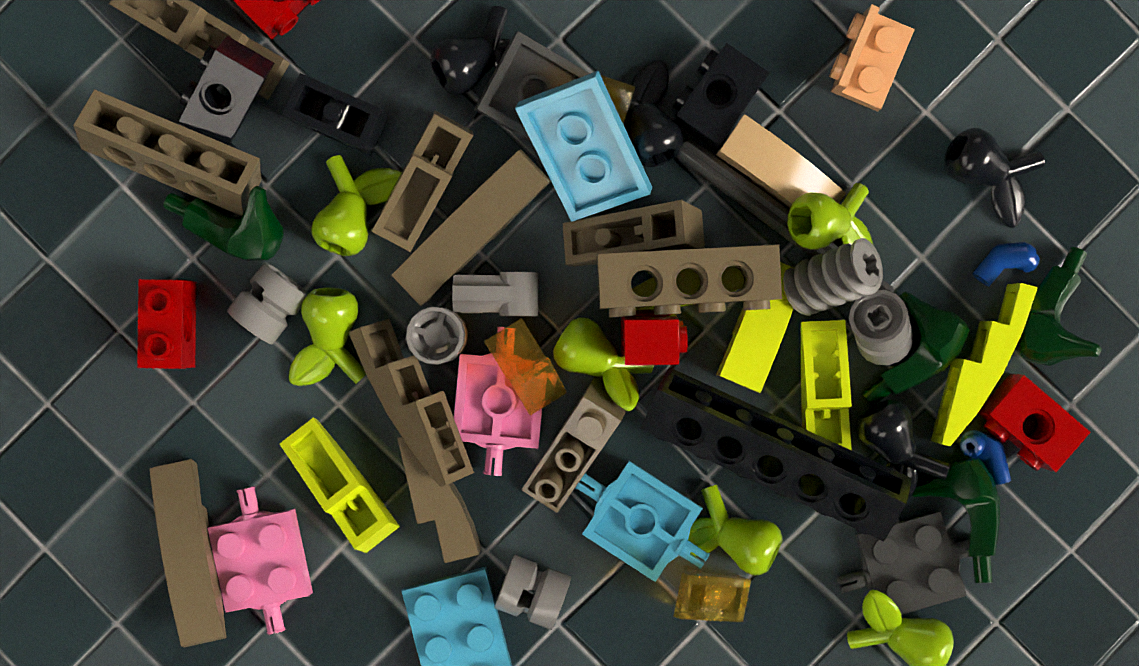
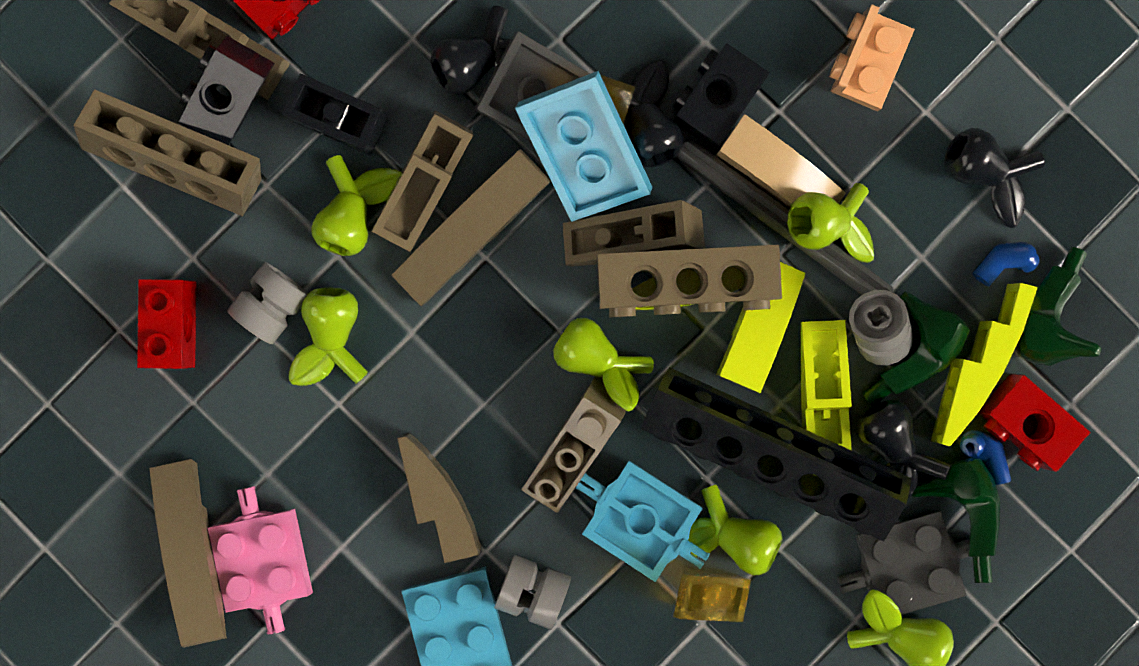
(250, 238): dark green animal -> none
(339, 486): neon yellow slope -> none
(419, 417): dark tan slope -> none
(436, 335): light grey wheel -> none
(490, 410): bright pink plate -> none
(503, 294): light grey piece -> none
(525, 366): clear yellow slope -> none
(652, 339): red brick -> none
(834, 277): light grey piece -> none

